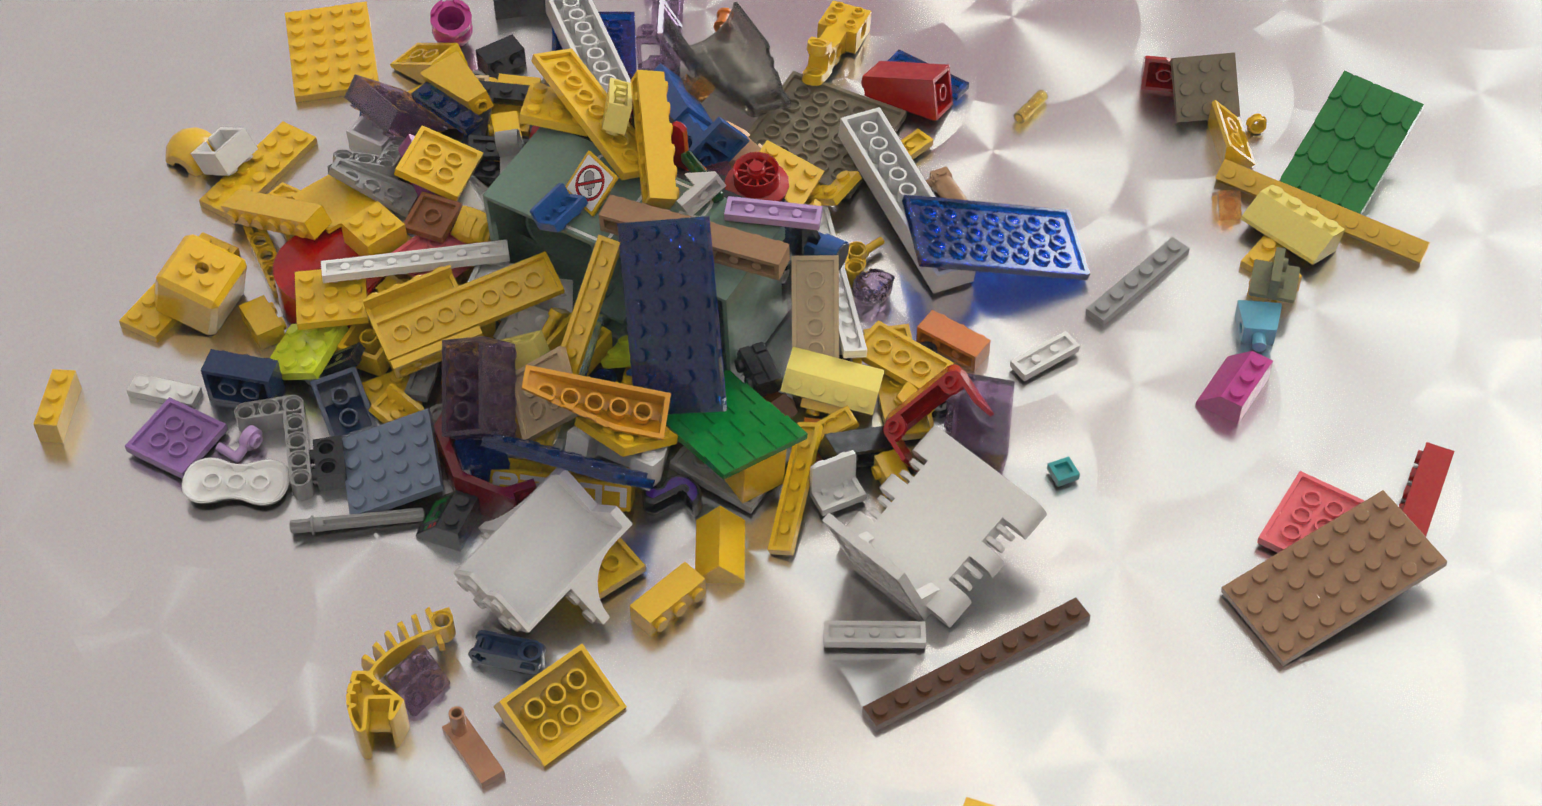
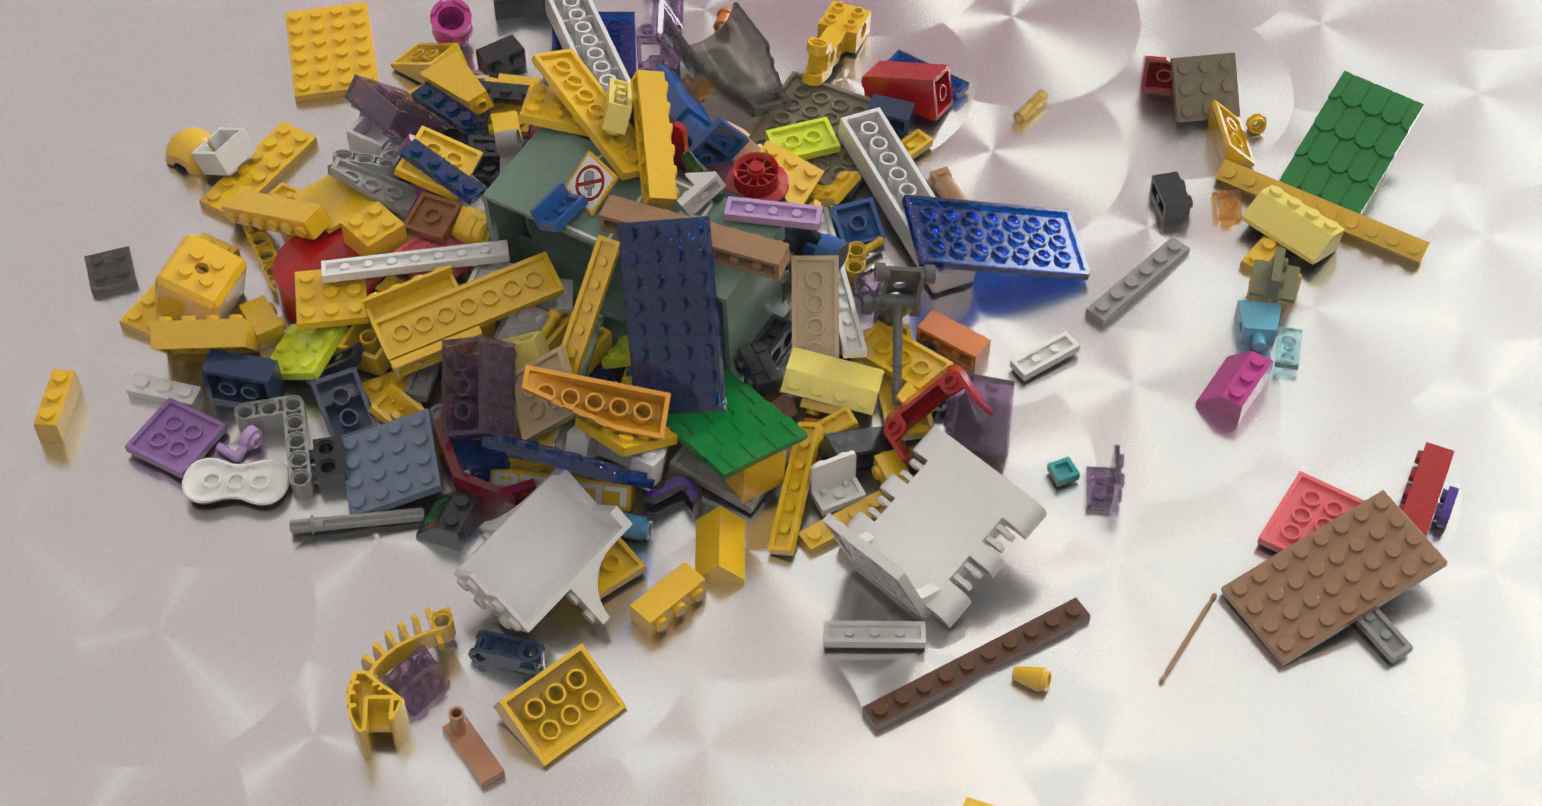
(110, 270): none -> clear smoke plate
(200, 336): none -> yellow slope
(442, 171): none -> clear blue plate
(640, 528): none -> dark azure brick
(775, 335): none -> black brick
(806, 138): none -> neon yellow plate
(818, 535): none -> yellow plate
(857, 221): none -> blue slope
(893, 307): none -> dark grey piece
(897, 111): none -> dark blue brick
(1032, 677): none -> yellow cone
(1105, 484): none -> clear purple bracket
(1170, 196): none -> black brick
(1187, 638): none -> medium nougat piece
(1288, 348): none -> clear light blue plate
(1384, 635): none -> light grey plate
(1443, 513): none -> dark purple plate

